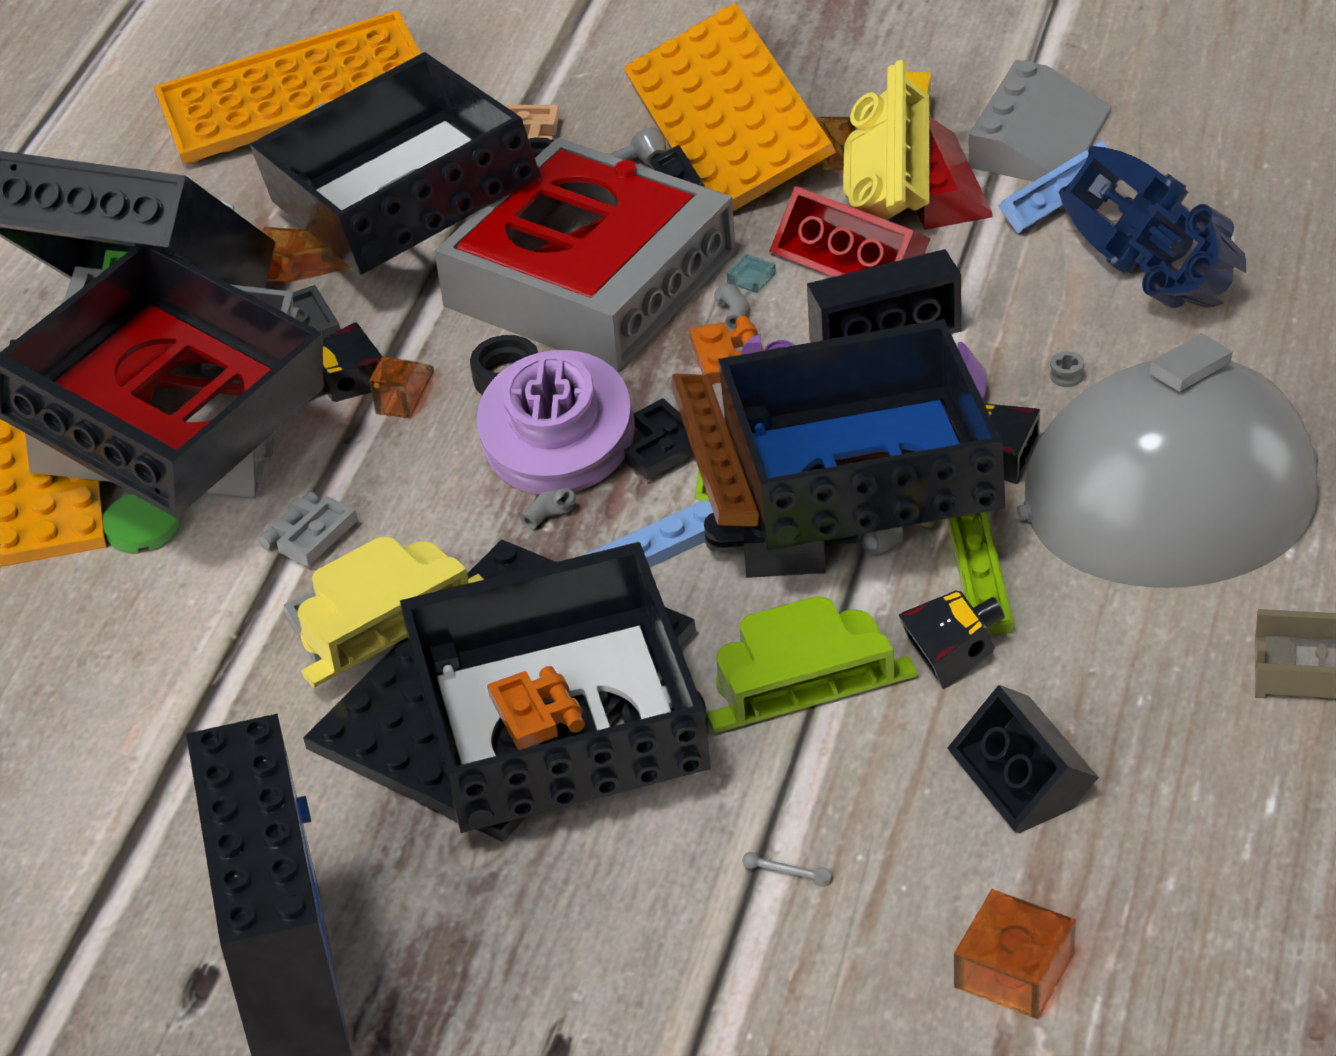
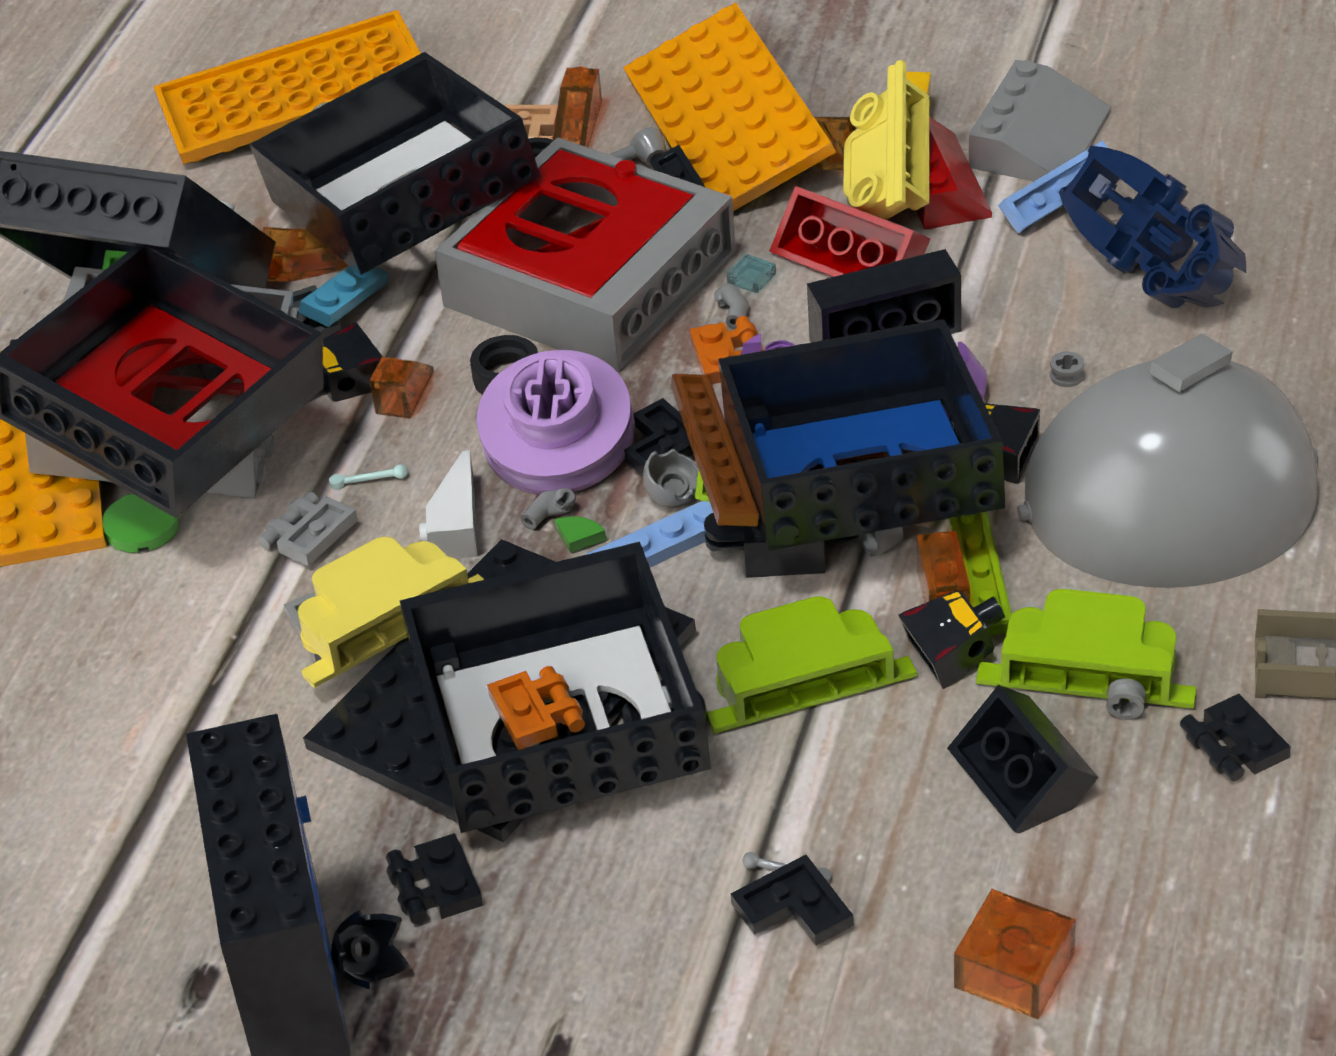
(337, 481): none -> light aqua hinge
(341, 294): none -> medium azure plate
(378, 955): none -> black piece
(447, 875): none -> black plate
(453, 512): none -> white slope
(578, 105): none -> clear orange slope
(579, 532): none -> bright green tile
(670, 478): none -> light grey hair
(795, 891): none -> black plate
(941, 565): none -> clear orange brick
(1086, 645): none -> lime brick
(1127, 689): none -> light grey bush
(1246, 736): none -> black plate

